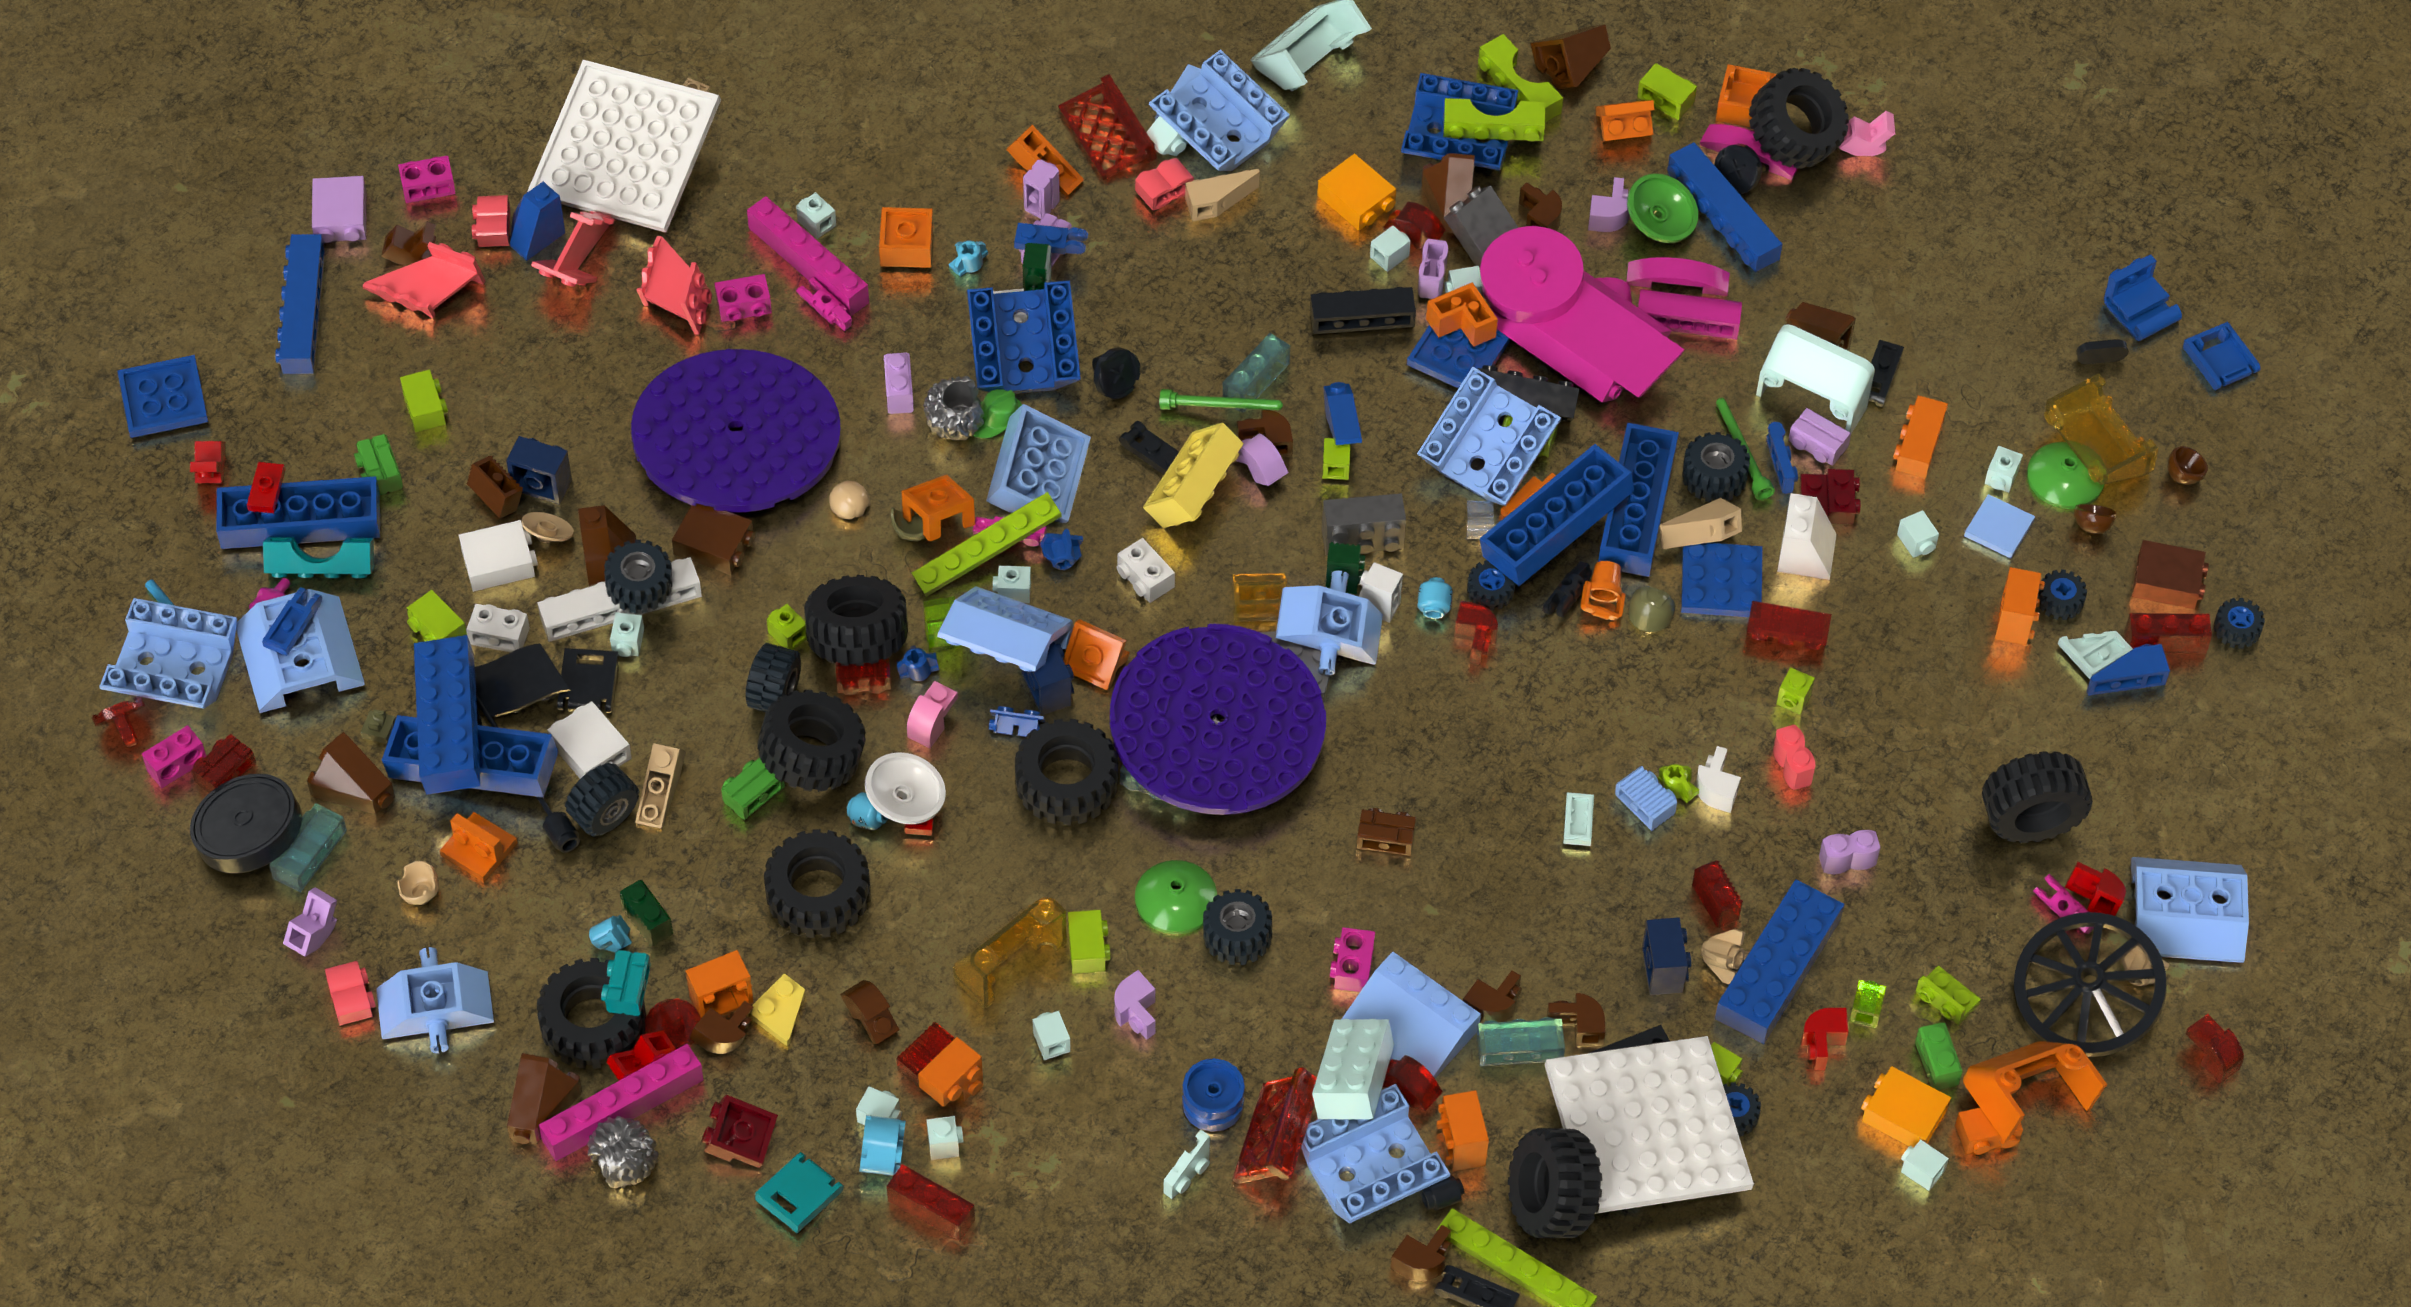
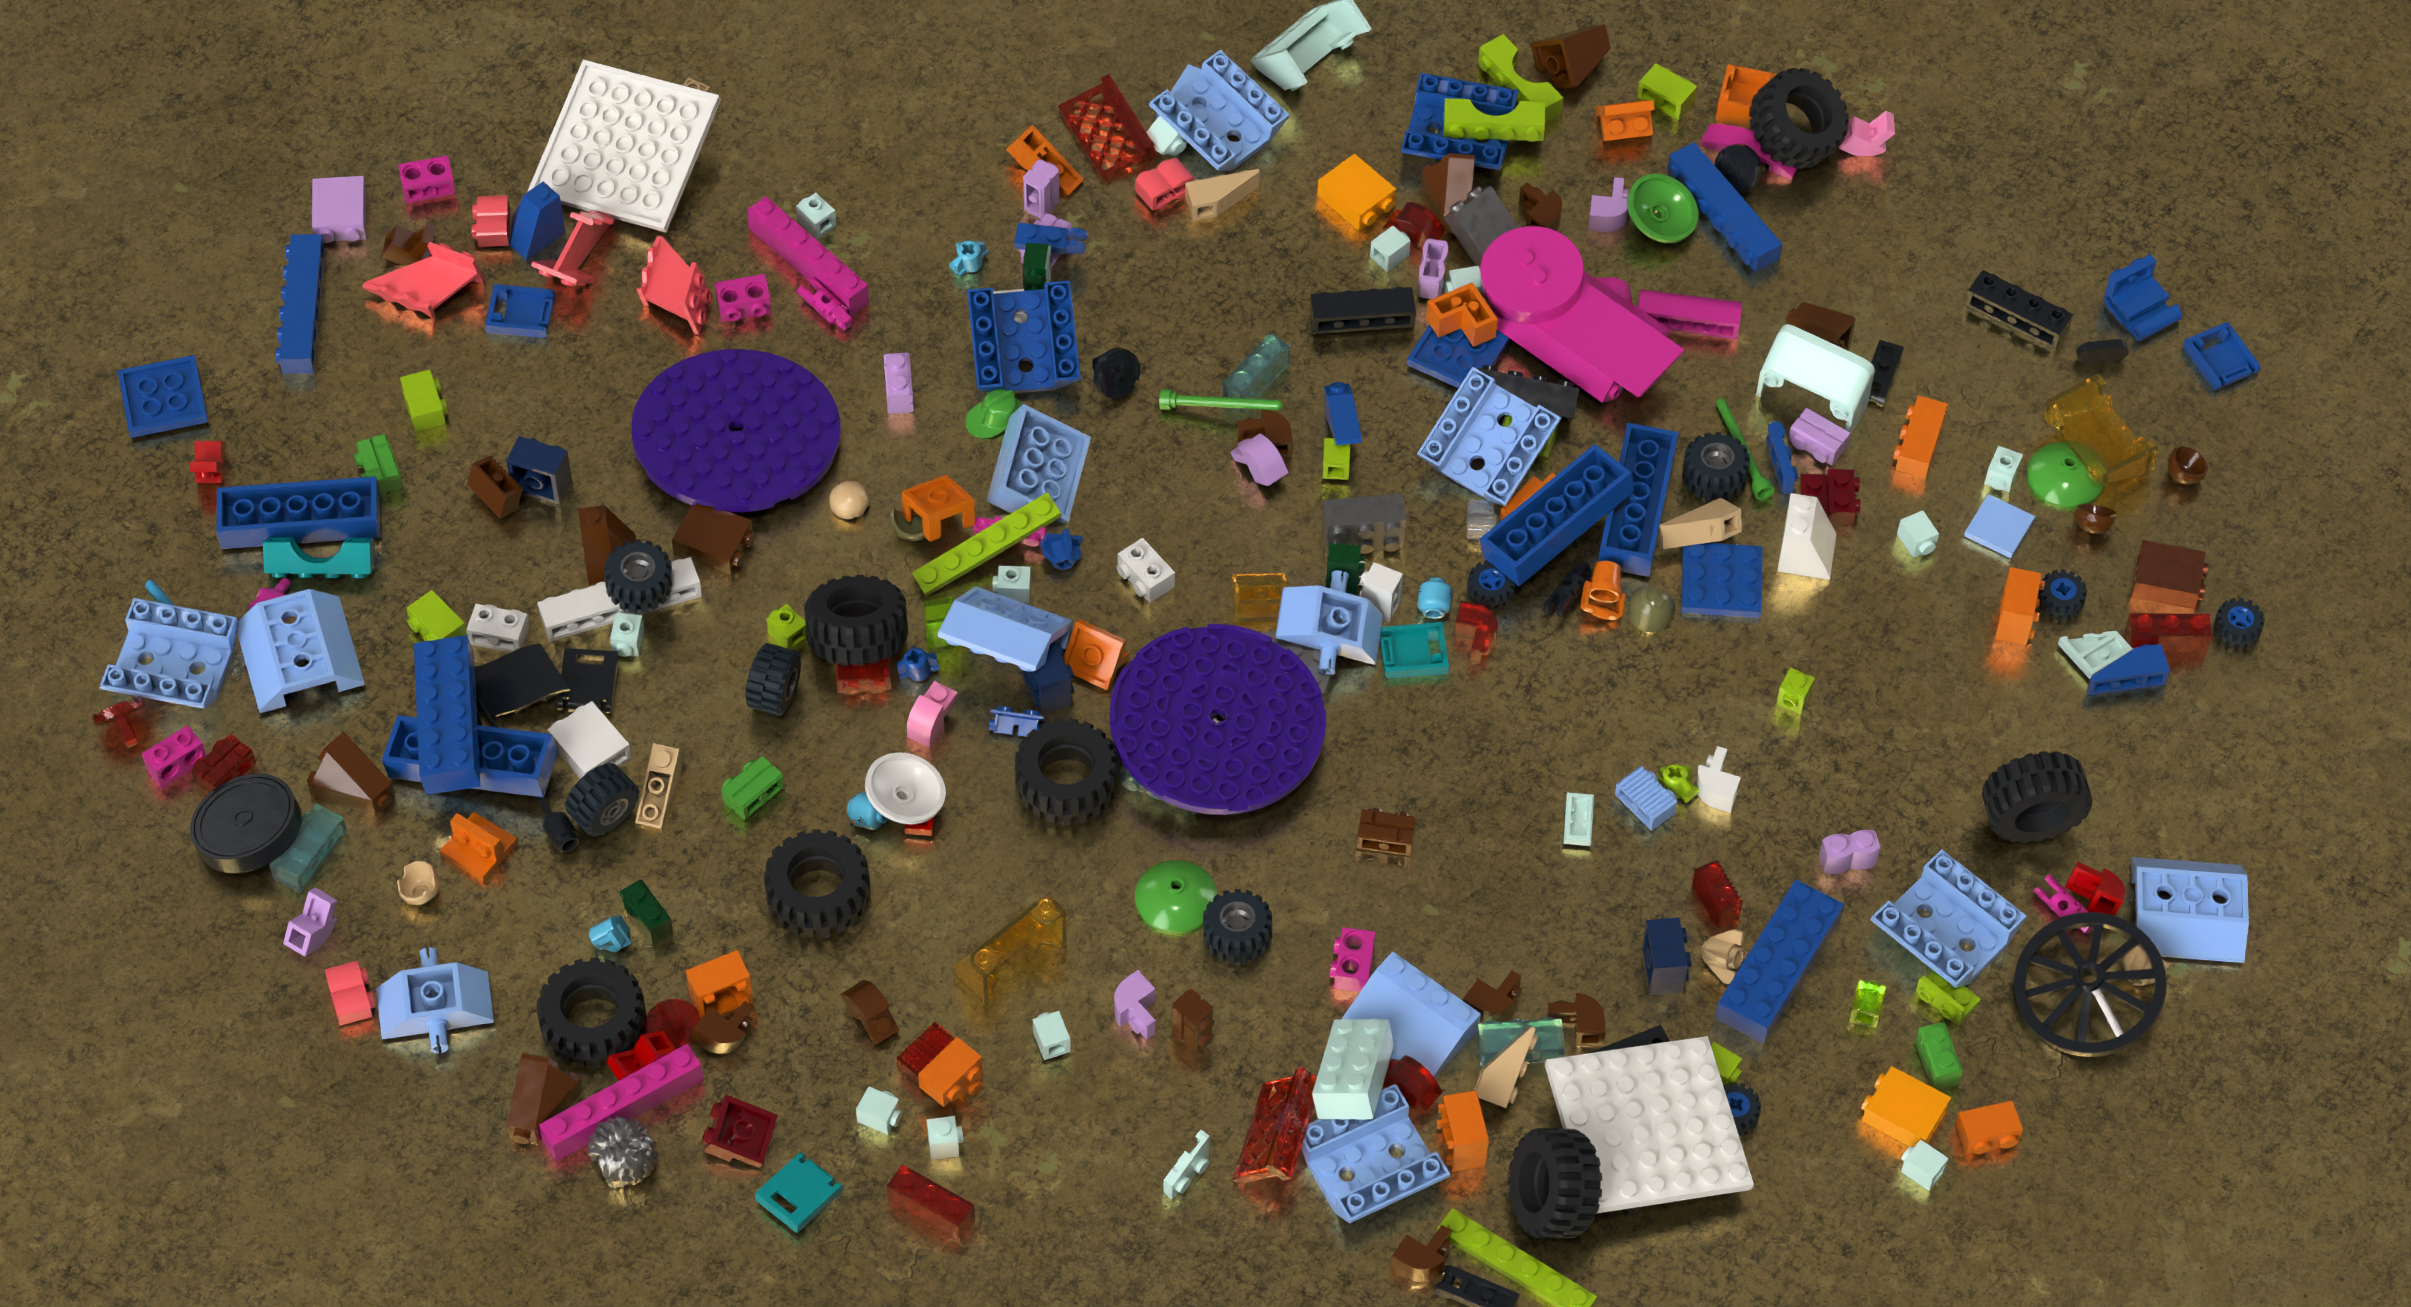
(266, 487): red plate -> none
(291, 622): blue hinge -> none
(378, 726): olive tile -> none
(498, 555): white brick -> none
(526, 311): none -> blue container
(547, 527): tan dish -> none
(627, 982): teal brick -> none
(779, 1008): light yellow wing -> none
(805, 763): black tyre -> none
(882, 1145): medium azure brick -> none
(906, 237): orange container -> none
(954, 408): flat silver hair -> none
(1087, 941): lime brick -> none
(1151, 448): black plate -> none
(1192, 1020): none -> reddish brown brick
(1193, 475): light yellow brick -> none
(1213, 1095): blue wheel -> none
(1408, 653): none -> teal container
(1442, 1193): black brick -> none
(1500, 1074): none -> tan slope
(1679, 272): dark pink slope -> none
(1788, 624): clear red brick -> none
(1794, 757): coral brick -> none
(1824, 1029): red brick -> none
(1961, 912): none -> light blue slope
(1999, 1077): orange windscreen -> none
(2019, 309): none -> black brick
(2221, 1048): clear red brick -> none

